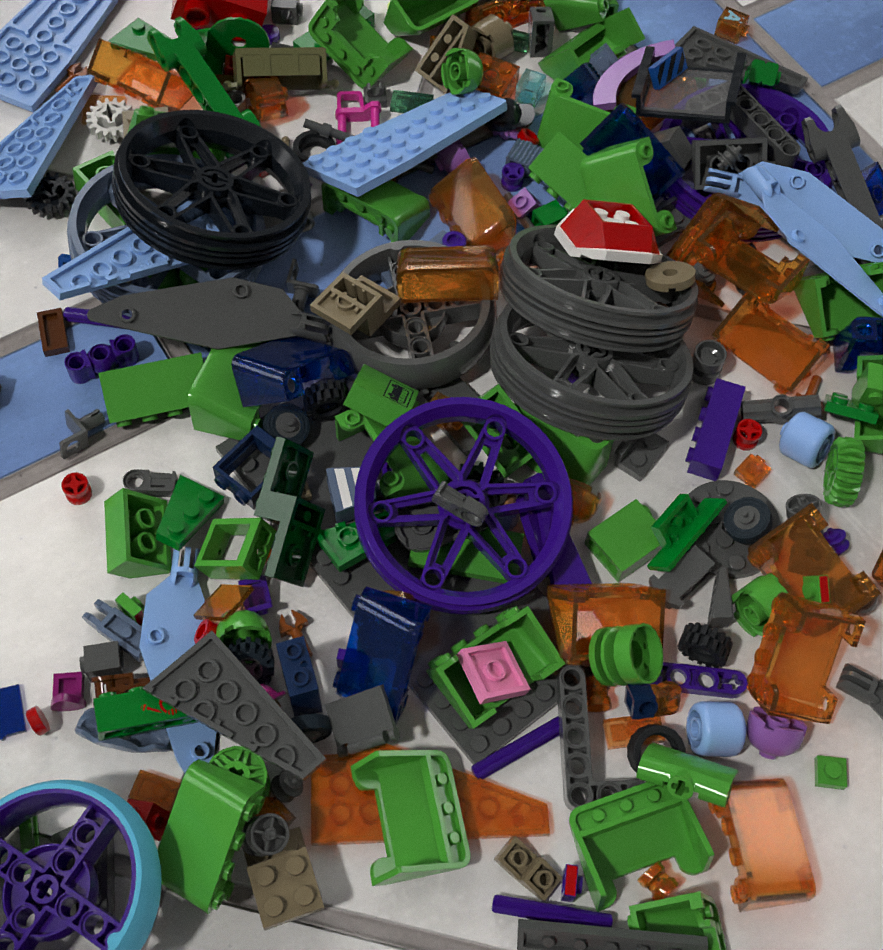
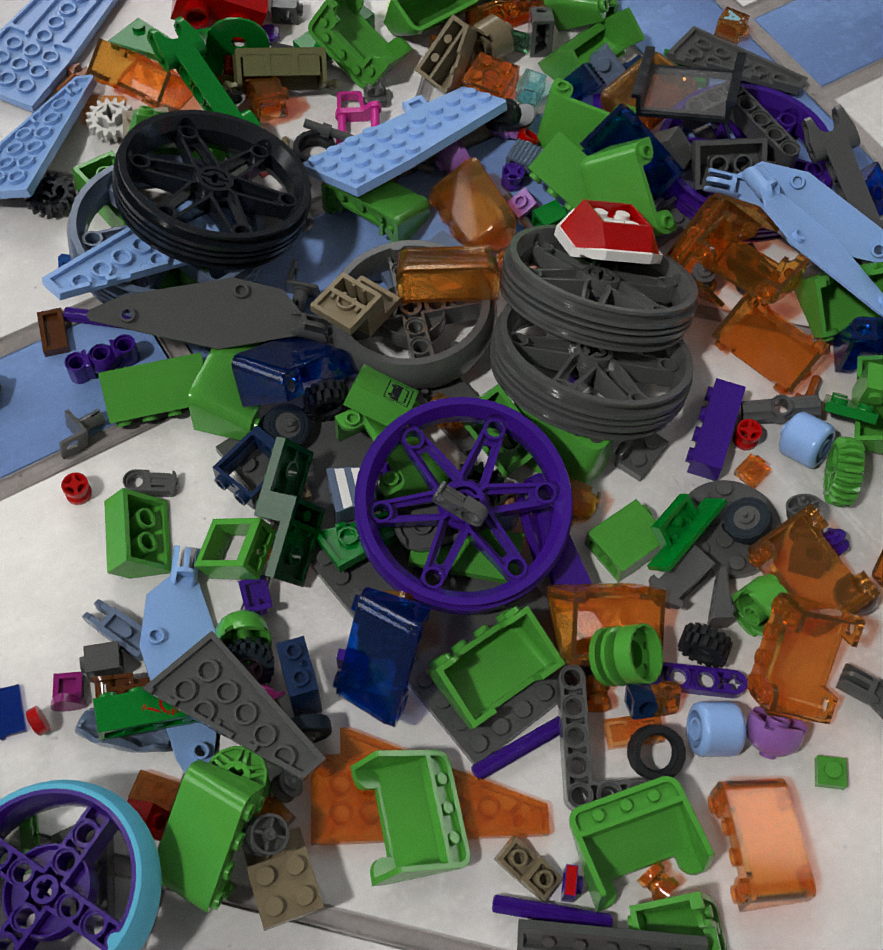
(131, 607): bright green plate -> none
(187, 512): green wing -> none
(204, 628): red tile -> none
(223, 602): clear orange piece -> none
(301, 622): dark orange bar -> none
(362, 721): dark grey piece -> none
(405, 101): clear green tile -> none
(454, 238): dark purple tile -> none
(462, 71): bright green cylinder -> none
(493, 672): bright pink tile -> none
(621, 71): medium lavender tile -> none
(667, 68): blue tile -> none
(670, 275): dark tan tile -> none
(686, 774): bright green panel -> none
(708, 361): dark grey wheel -> none
(729, 156): dark grey wheel -> none
(762, 74): green brick -> none
(816, 588): bright green plate -> none

